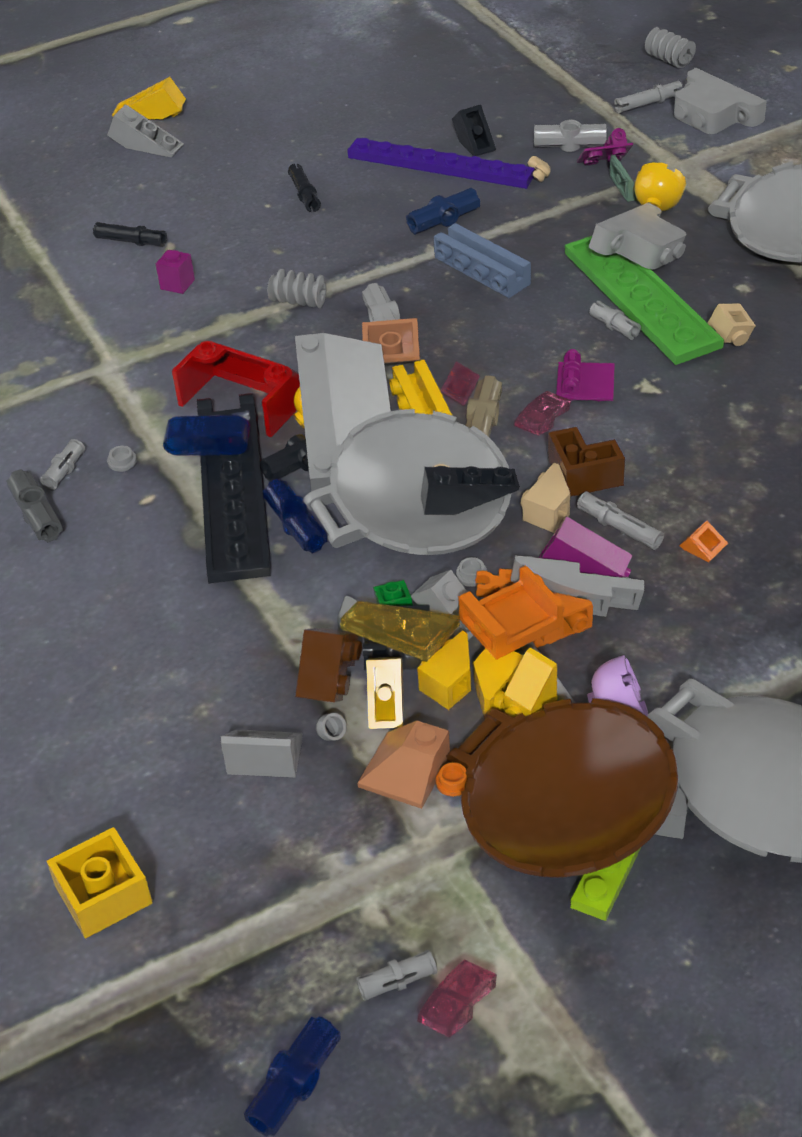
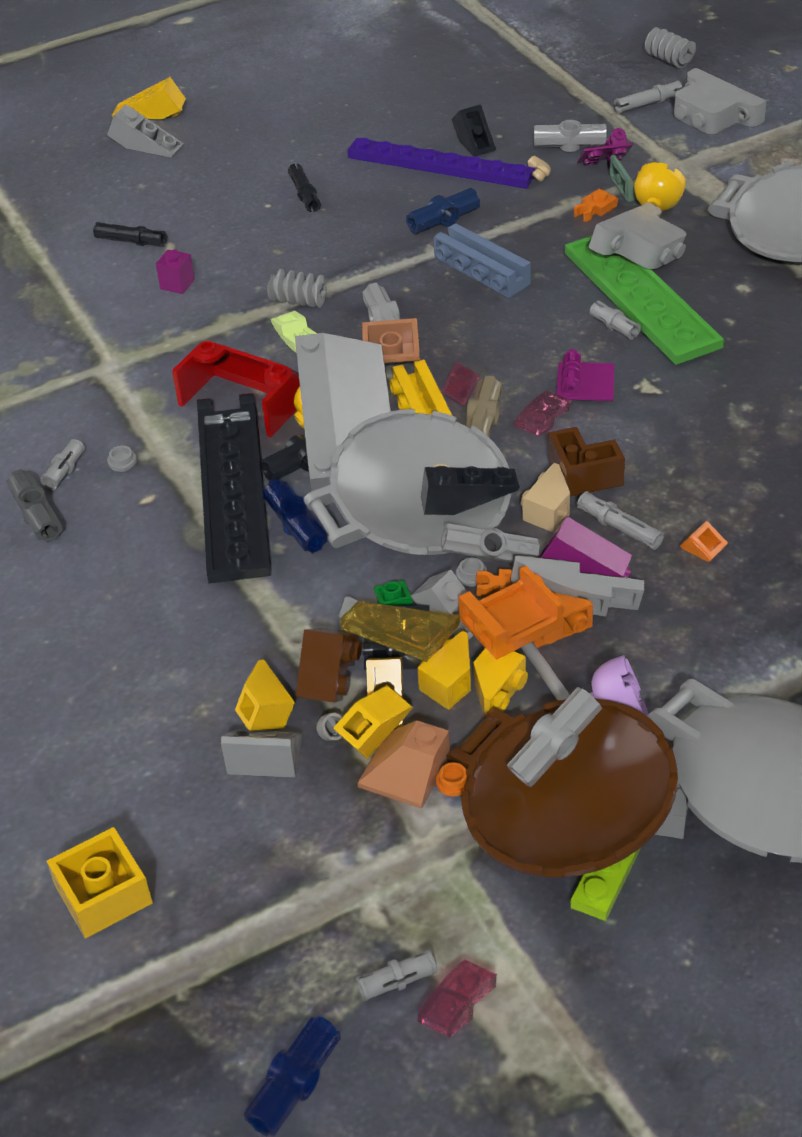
(206, 435): clear blue beam -> none
(264, 700): none -> yellow slope
(291, 325): none -> yellowish green slope
(372, 720): none -> yellow slope
(470, 542): none -> light grey piece
(531, 685): yellow slope -> none
(554, 736): none -> light grey piece
(597, 203): none -> orange plate
(732, 323): tan brick -> none

